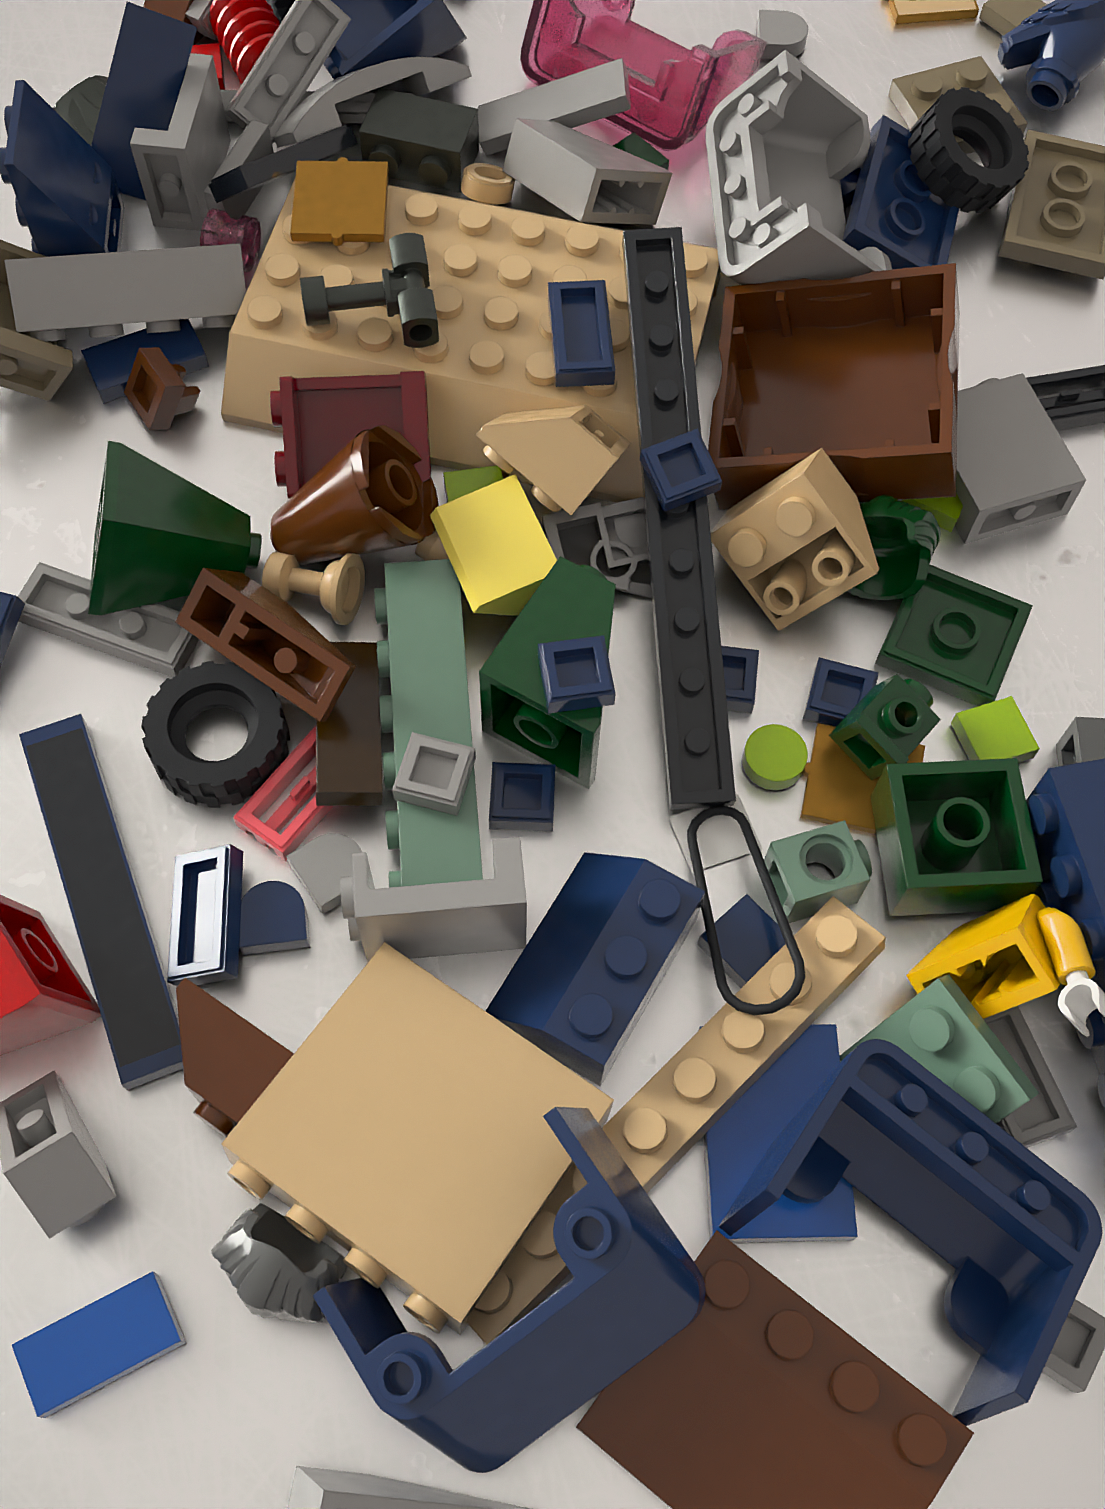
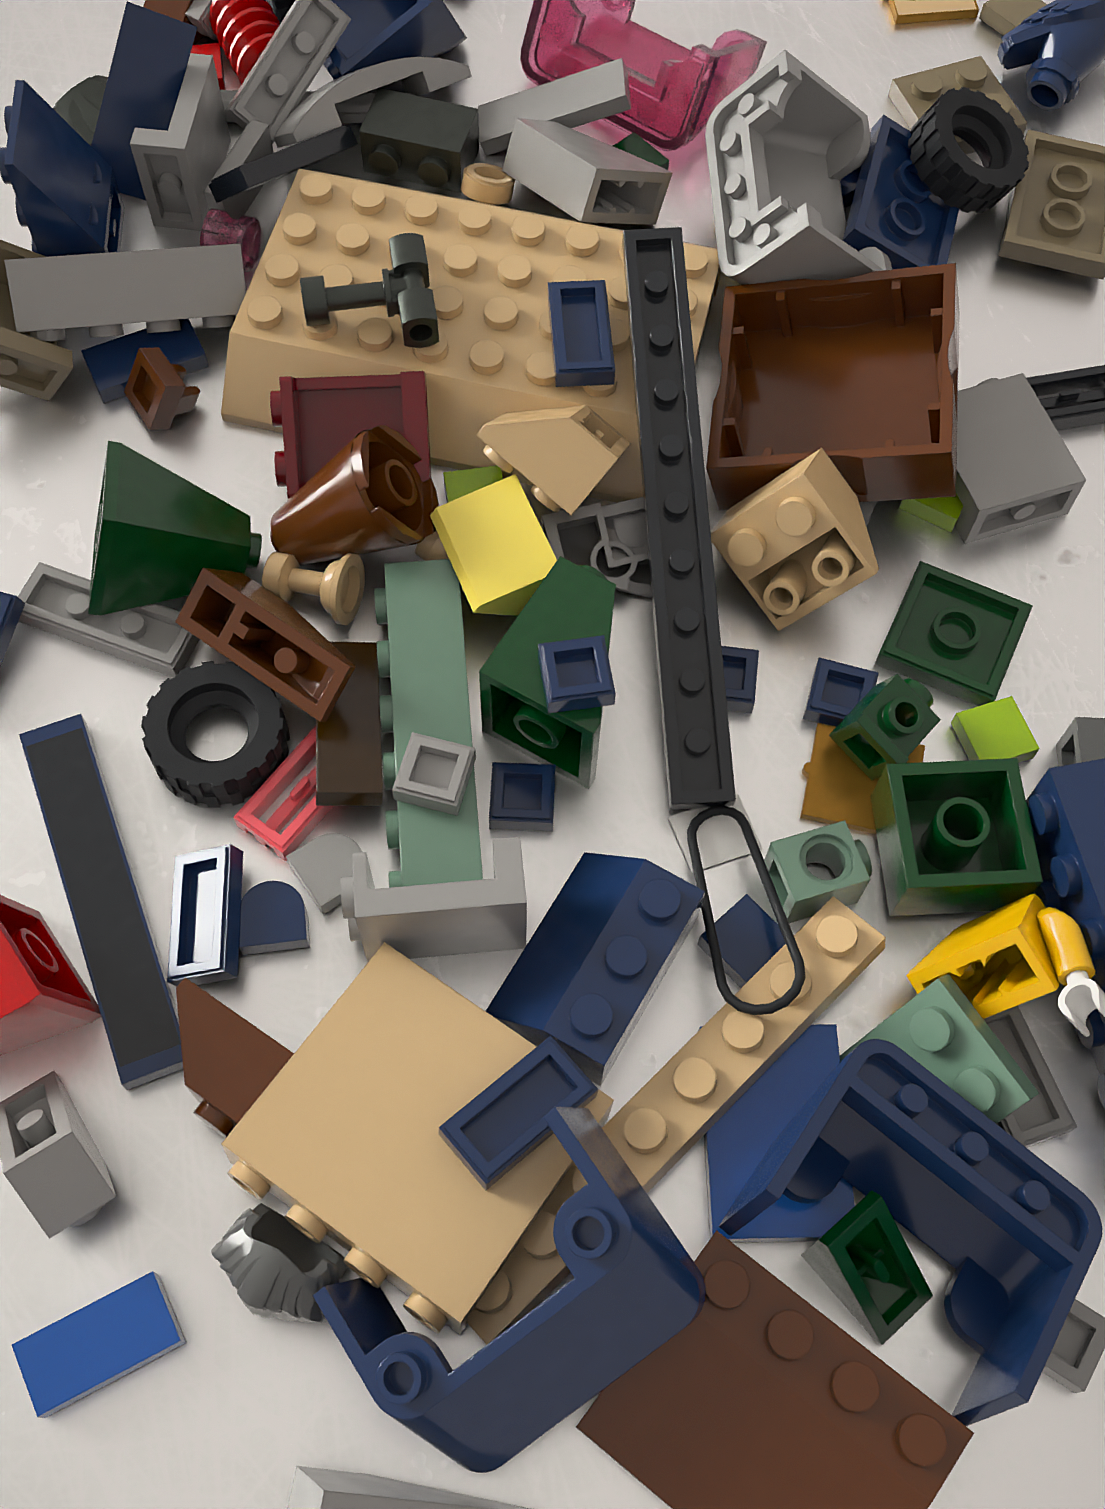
(340, 201): pearl gold piece -> none
(507, 1116): none -> dark blue tile
(680, 470): dark blue tile -> none
(774, 757): lime tile -> none
(782, 32): light grey tile -> none
(870, 1268): none -> dark green slope
(903, 547): dark green hair -> none

